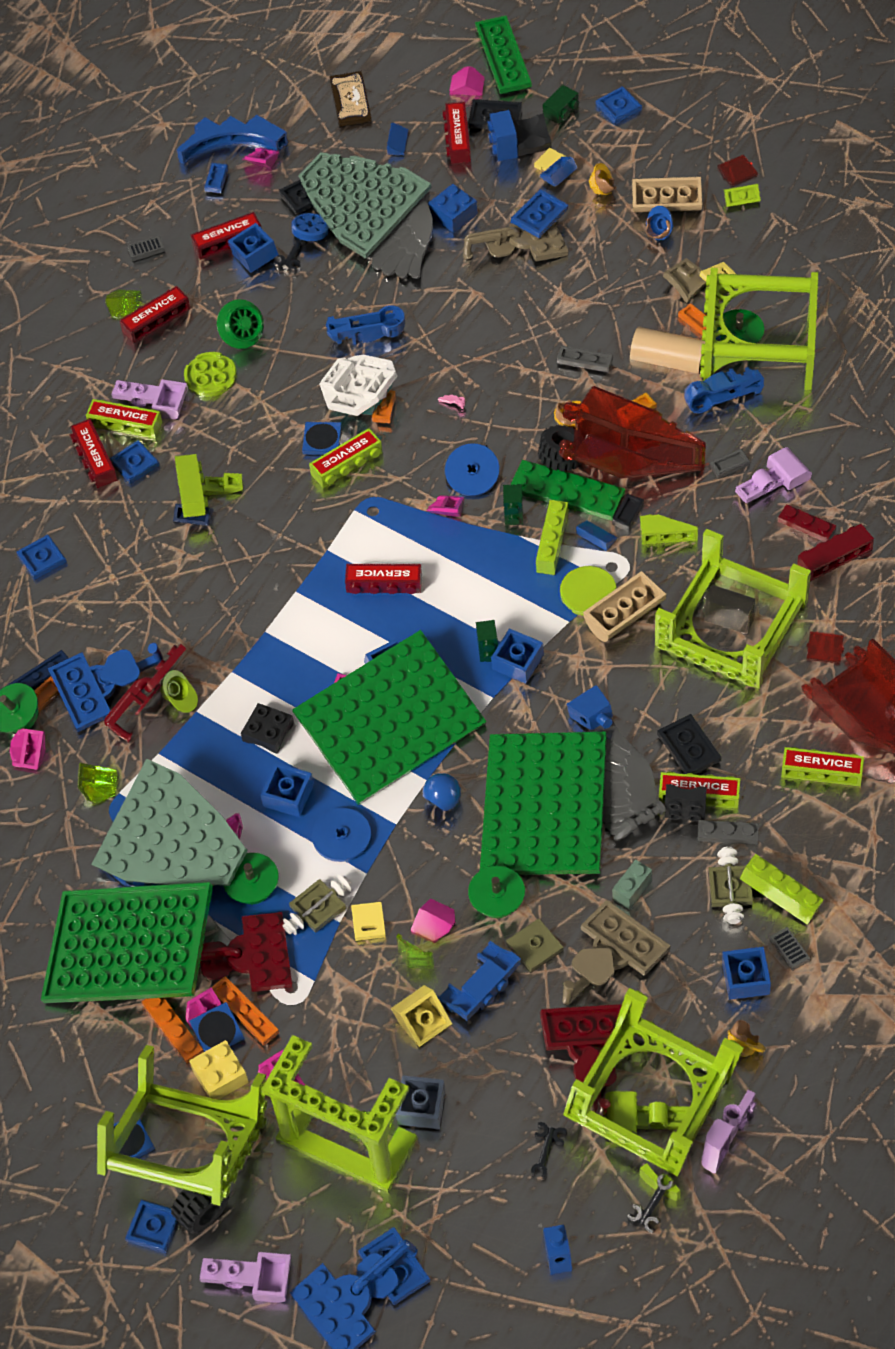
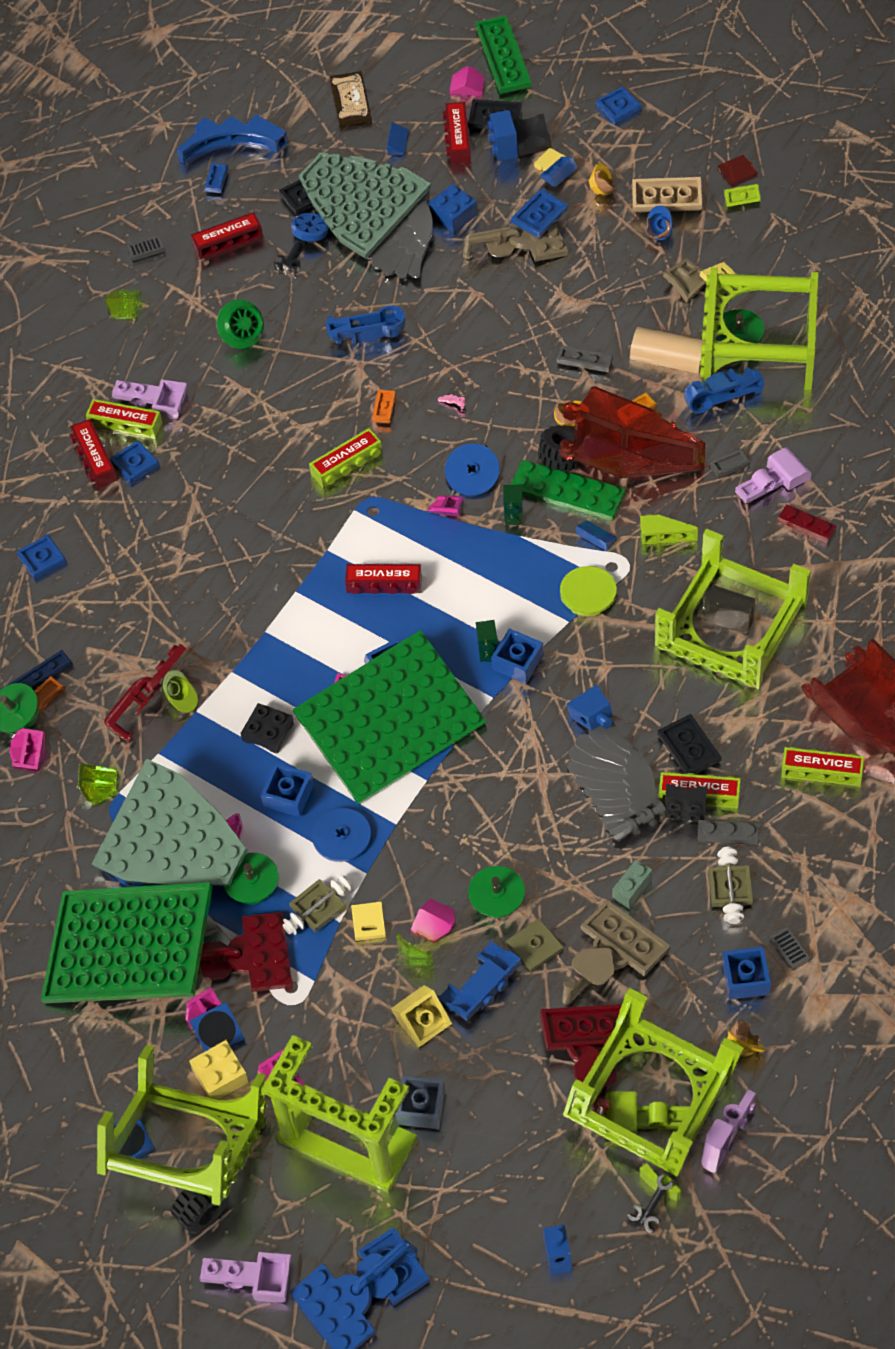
(82, 685): blue plate -> none
(152, 1226): blue tile -> none
(155, 314): brick -> none
(173, 1028): orange plate -> none
(190, 485): lime brick -> none
(199, 520): dark blue slope -> none
(210, 374): lime tile -> none
(223, 485): lime slope -> none
(245, 1011): orange plate -> none
(253, 247): blue brick -> none
(262, 157): dark pink slope -> none
(321, 437): tile -> none
(358, 384): white piece -> none
(442, 791): blue helmet -> none
(544, 803): green plate -> none
(549, 1135): black bar -> none
(552, 537): lime brick -> none
(560, 104): dark green brick -> none
(623, 606): tan brick -> none
(627, 512): black tile -> none
(693, 317): orange tile -> none
(781, 889): lime brick -> none
(825, 647): clear red piece -> none
(836, 551): dark red brick -> none

